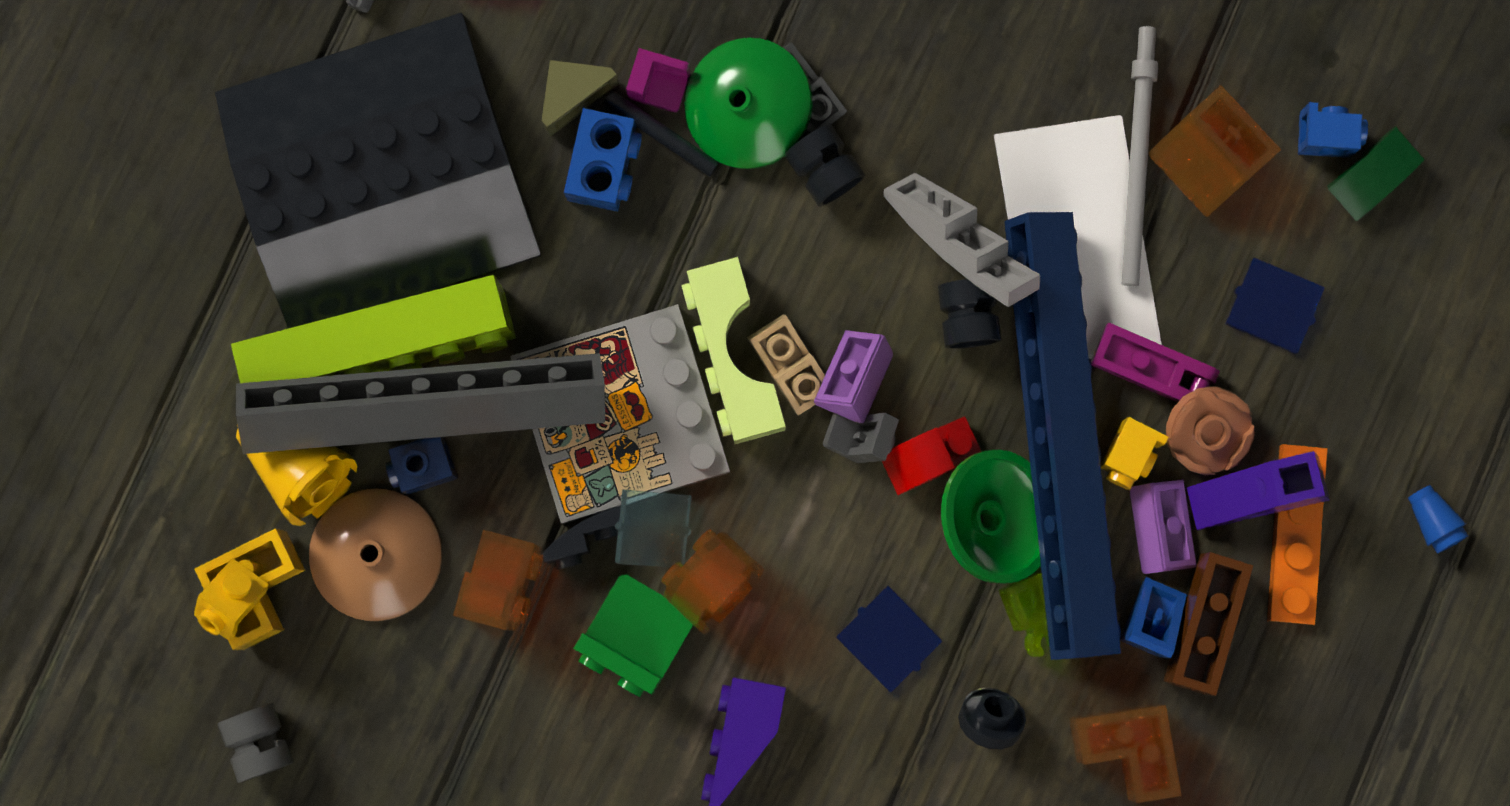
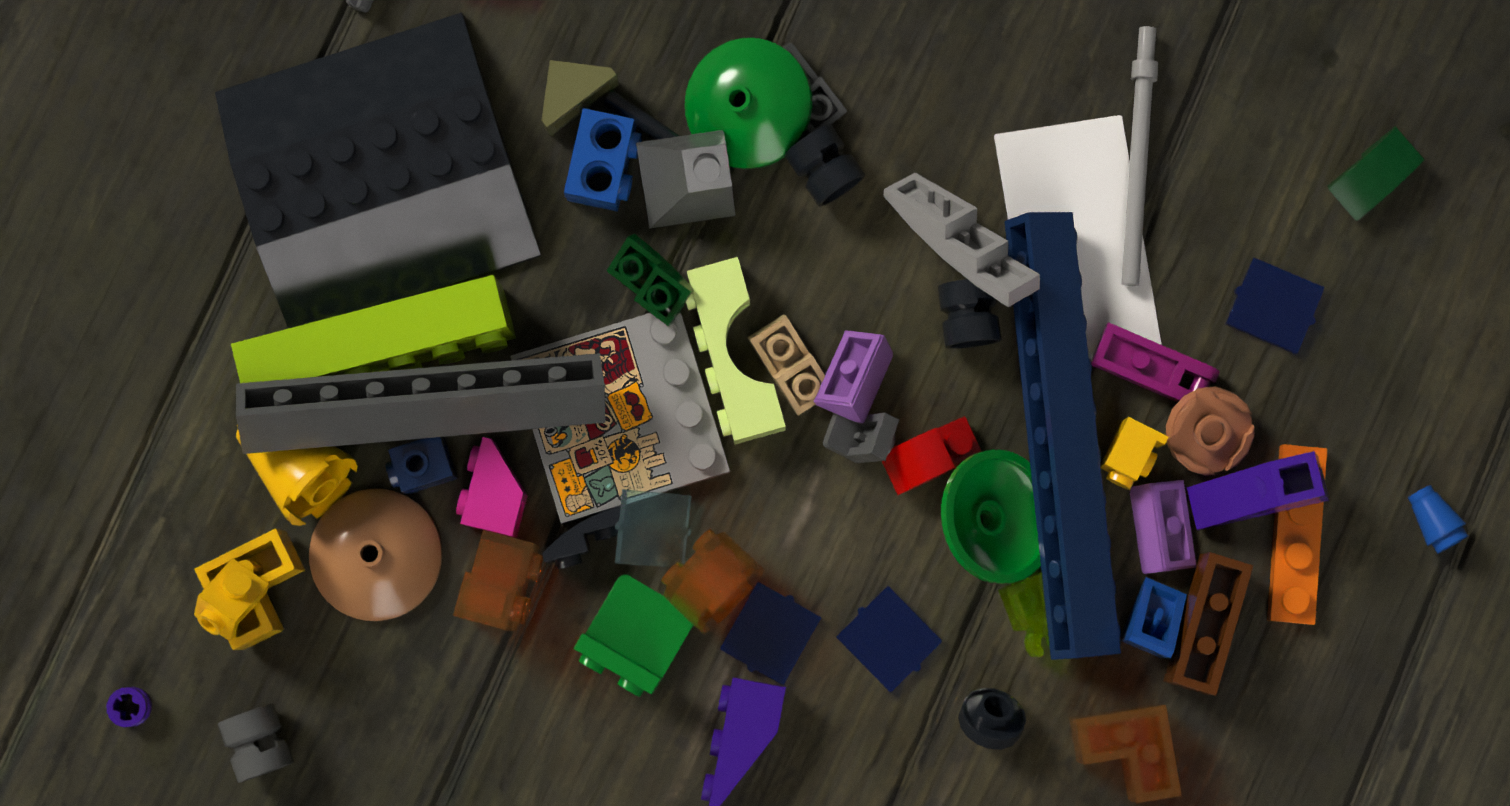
(139, 697): none -> dark purple bush
(495, 494): none -> dark pink slope
(652, 278): none -> dark green slope
(658, 80): magenta panel -> none
(686, 179): none -> dark grey slope
(770, 633): none -> clear blue piece
(1214, 151): clear orange slope -> none
(1331, 131): blue brick -> none

